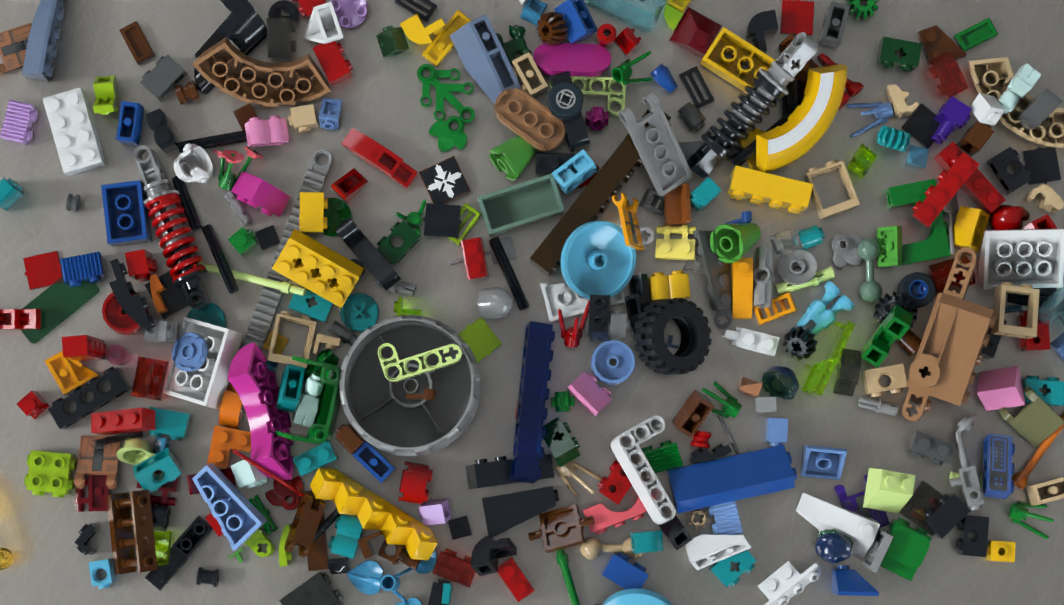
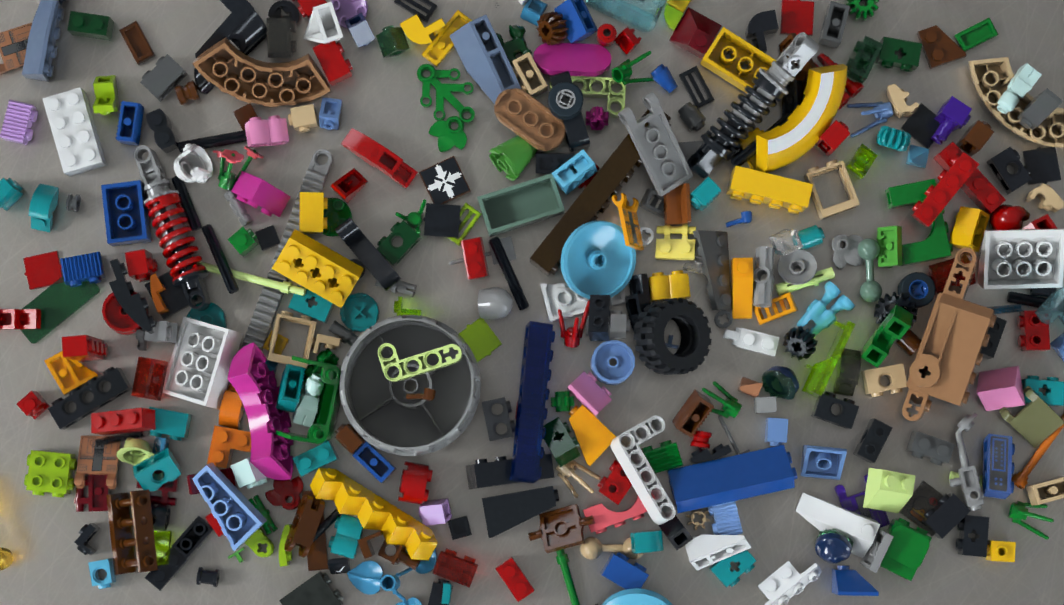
(42, 206): none -> teal brick
(90, 25): none -> dark green brick
(123, 358): clear pink brick -> none
(142, 344): none -> dark grey tile
(189, 352): medium blue tile -> none
(268, 472): red piece -> none
(360, 30): none -> brick
(488, 551): black brick -> none
(493, 420): none -> dark grey brick
(590, 433): none -> light orange slope
(734, 240): bright green cone -> none
(833, 137): none -> red brick
(847, 413): none -> black brick
(864, 59): none -> clear green brick
(872, 440): none -> black brick
(878, 405): light grey axle -> none
(947, 75): clear red brick -> none
(952, 209): light grey piece -> none
(987, 109): white brick -> none
(999, 299): tan window -> none

